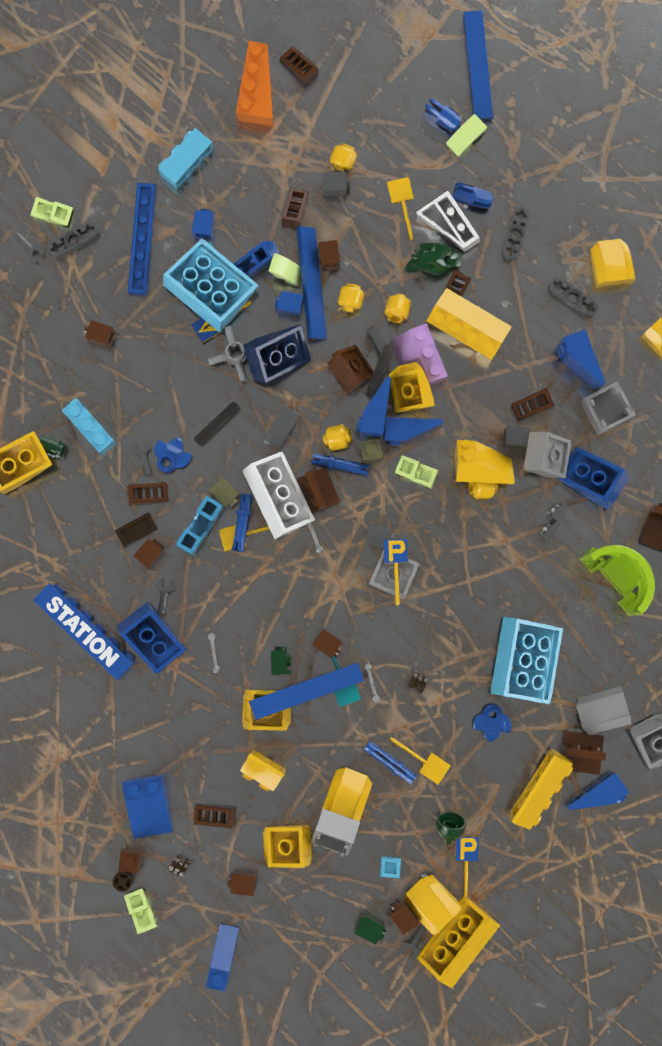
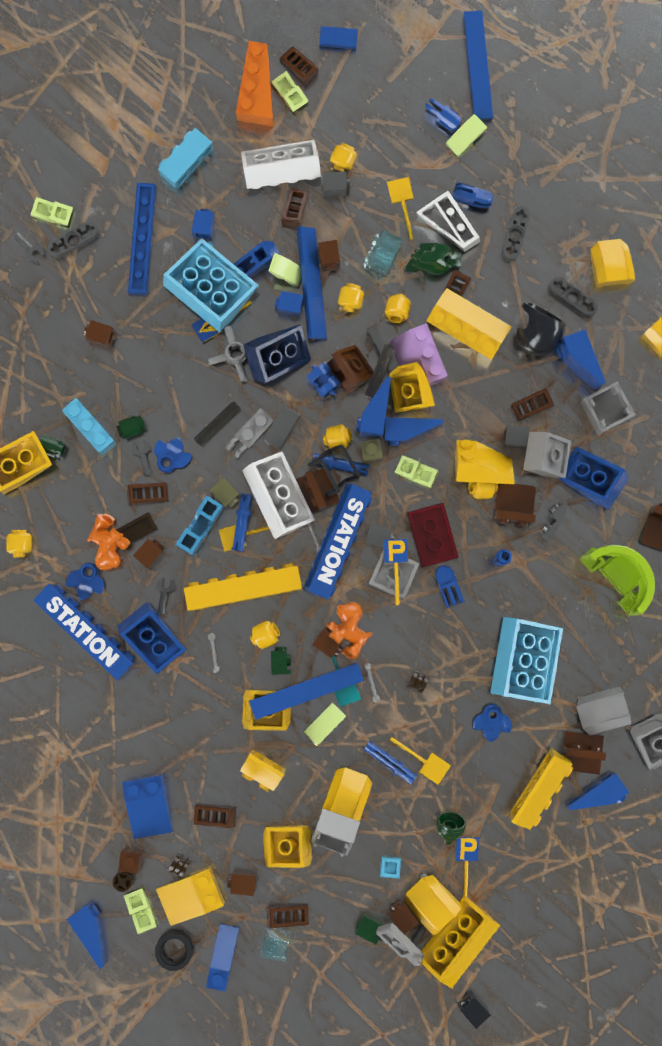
(18, 543): none -> yellow head
(85, 584): none -> blue plate
(88, 928): none -> blue slope
(108, 542): none -> orange animal
(130, 426): none -> dark green brick
(163, 962): none -> black tyre
(191, 896): none -> yellow slope
(242, 588): none -> yellow brick
(251, 432): none -> light grey hinge
(265, 634): none -> yellow head
(274, 949): none -> clear light blue brick
(279, 924): none -> reddish brown slope
(281, 164): none -> white slope
(289, 92): none -> yellowish green slope
(324, 380): none -> blue wheel
(324, 724): none -> yellowish green slope
(335, 490): none -> black piece
(337, 541): none -> blue brick
(338, 37): none -> blue tile
(349, 615): none -> orange animal
(384, 253): none -> clear light blue brick
(400, 943): none -> light grey hinge
(432, 535): none -> dark red tile
(446, 579): none -> blue arm
(473, 1010): none -> black brick
(500, 557): none -> blue pin
(515, 504): none -> reddish brown bracket
(542, 332): none -> black piece

